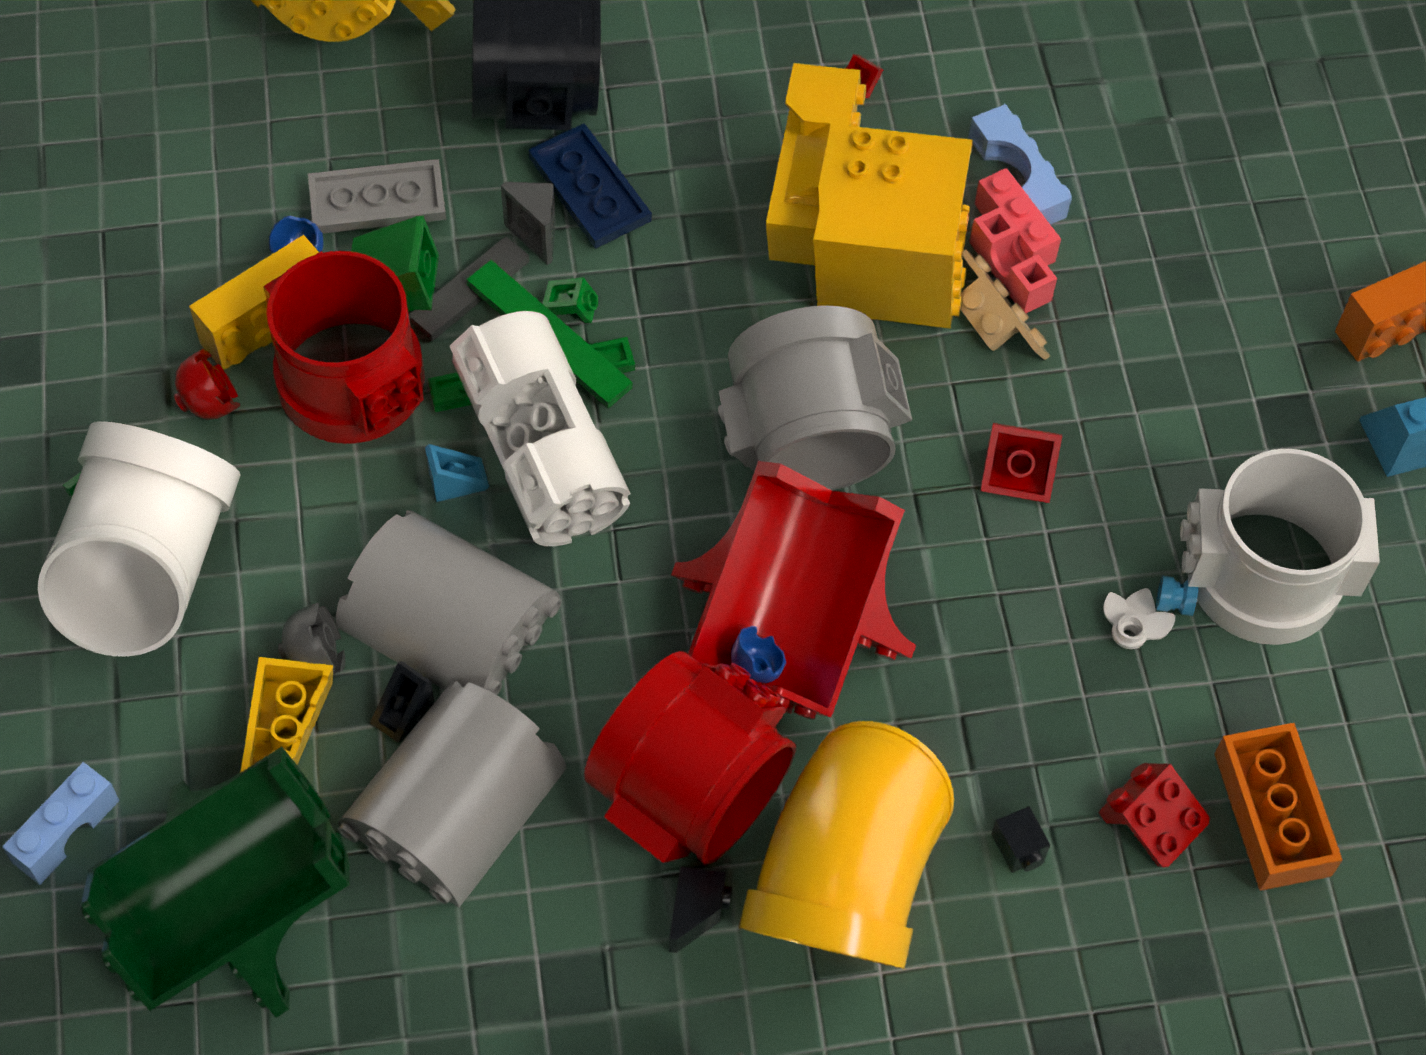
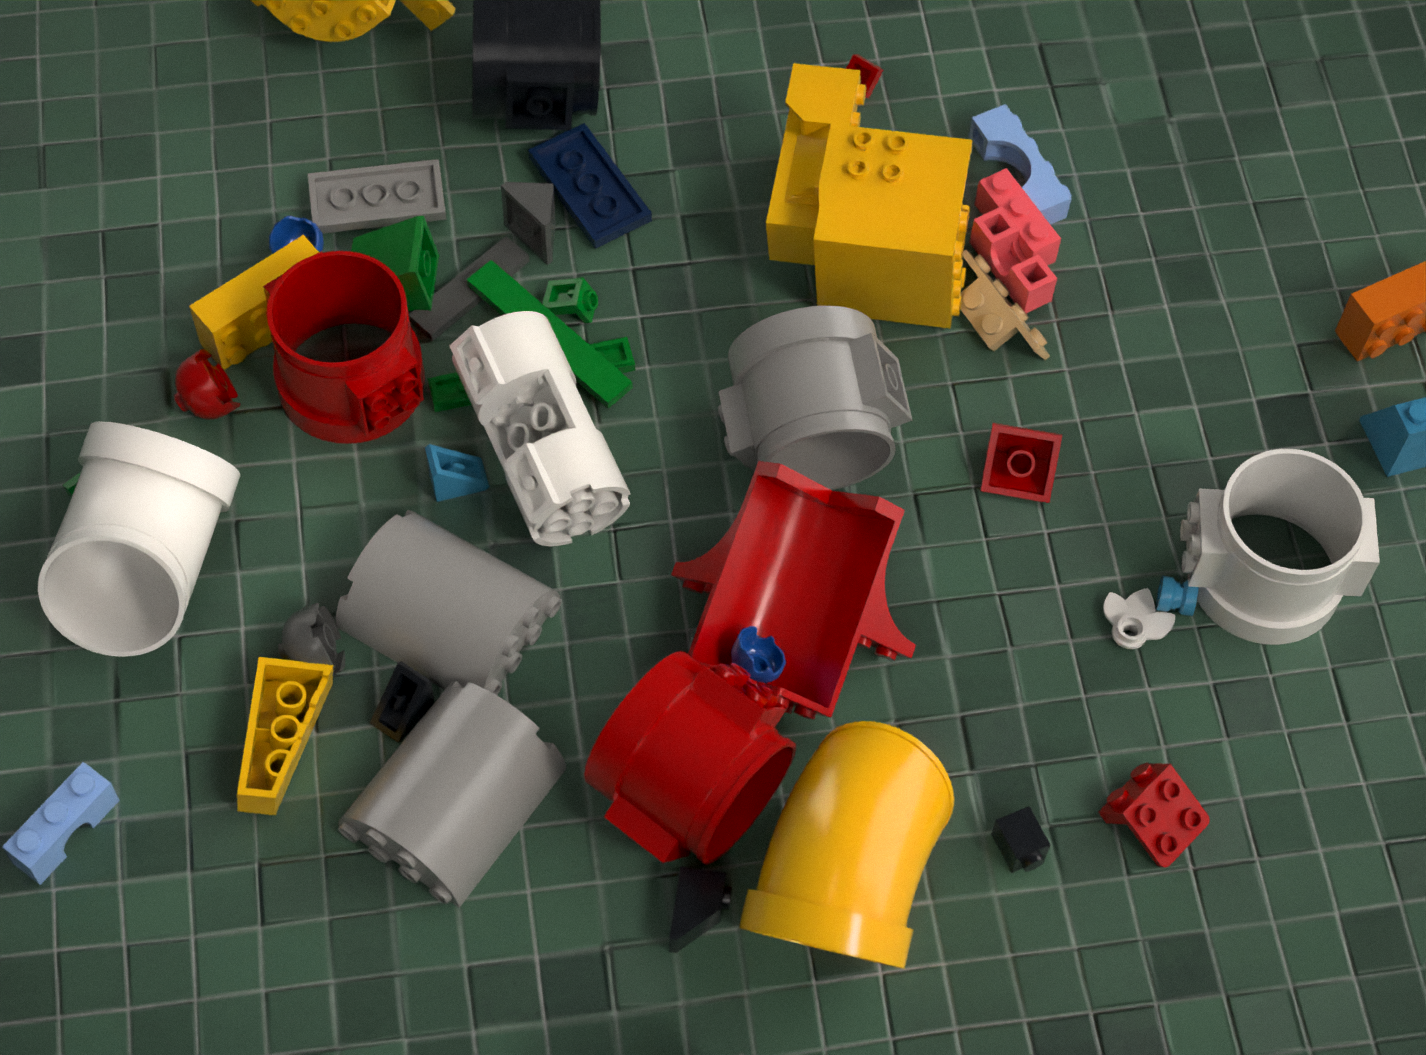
(217, 884): dark green cylinder -> none
(1277, 806): orange brick -> none

